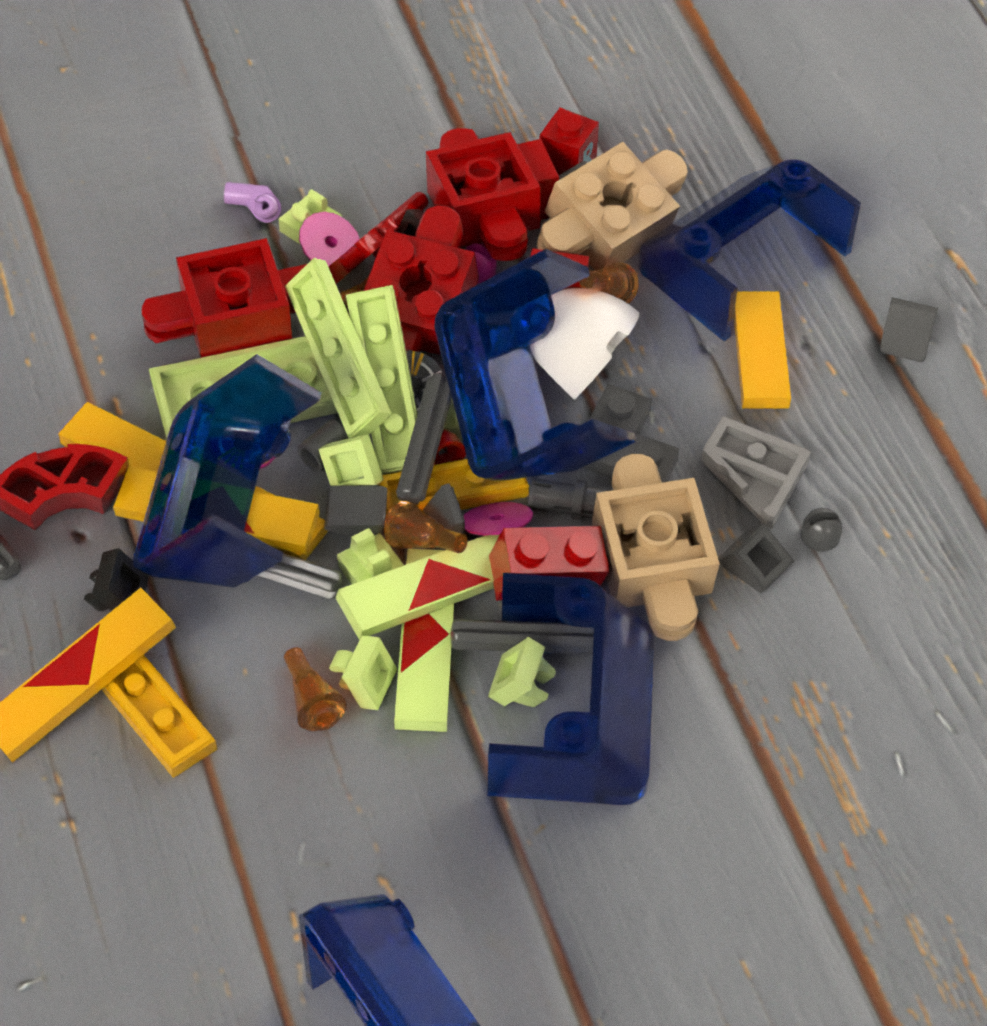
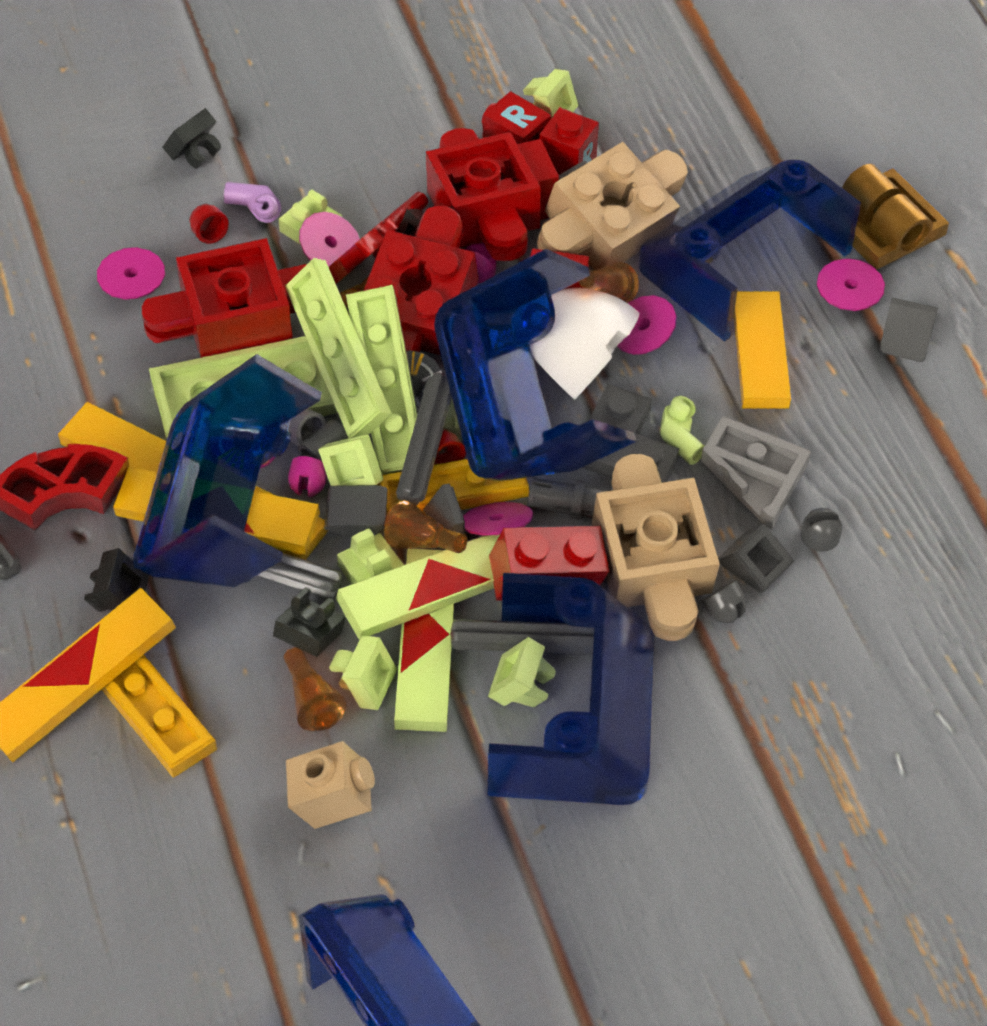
(130, 273): none -> dark pink piece
(192, 135): none -> pearl dark grey tile
(208, 223): none -> red hinge
(307, 474): none -> dark pink hinge
(308, 421): none -> light grey hinge
(309, 624): none -> pearl dark grey tile
(329, 785): none -> tan brick
(514, 116): none -> red brick
(553, 92): none -> yellowish green tile
(653, 326): none -> dark pink piece
(676, 429): none -> yellowish green arm
(726, 603): none -> dark grey hinge
(850, 284): none -> dark pink piece
(891, 216): none -> pearl gold plate

